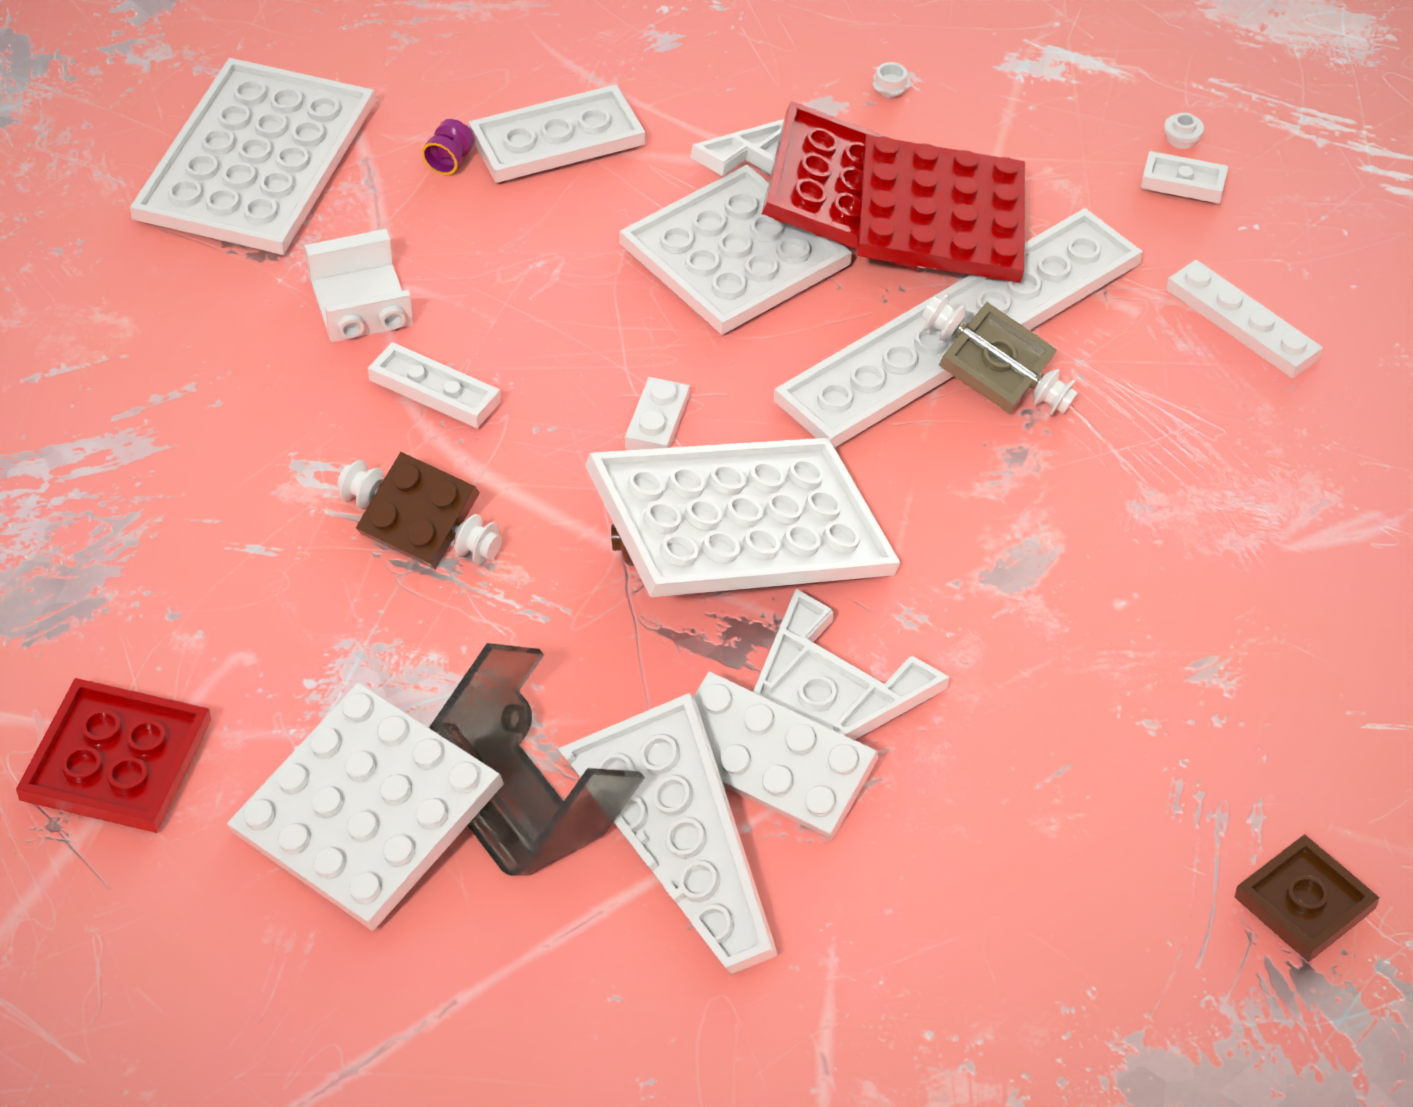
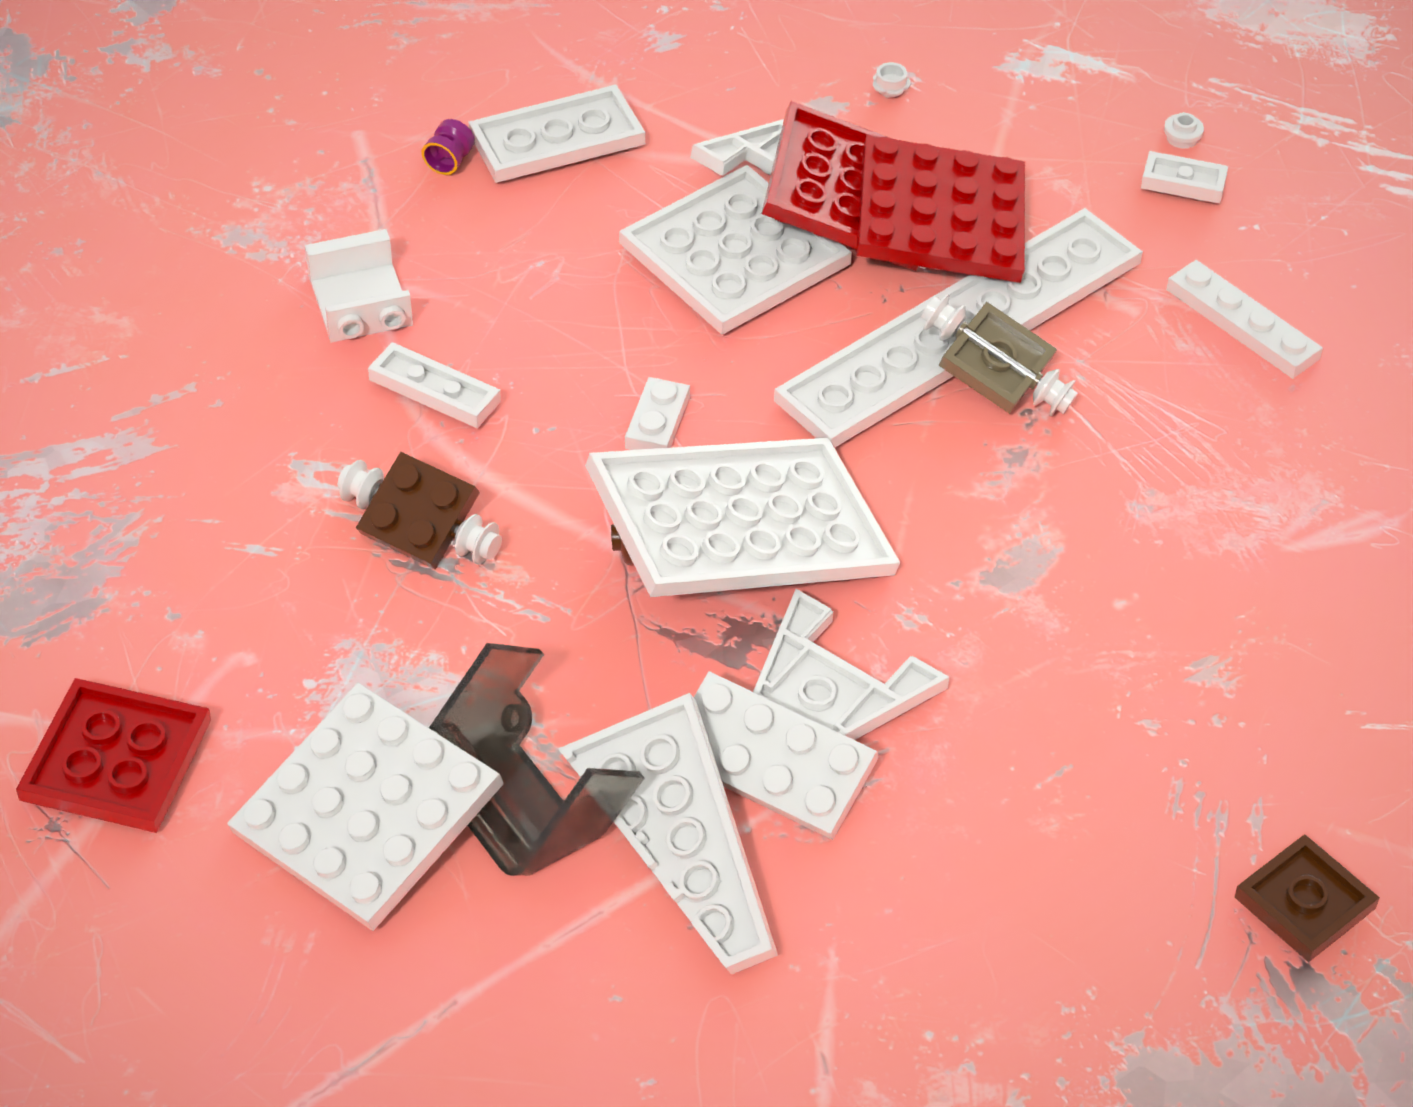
(254, 156): white plate -> none

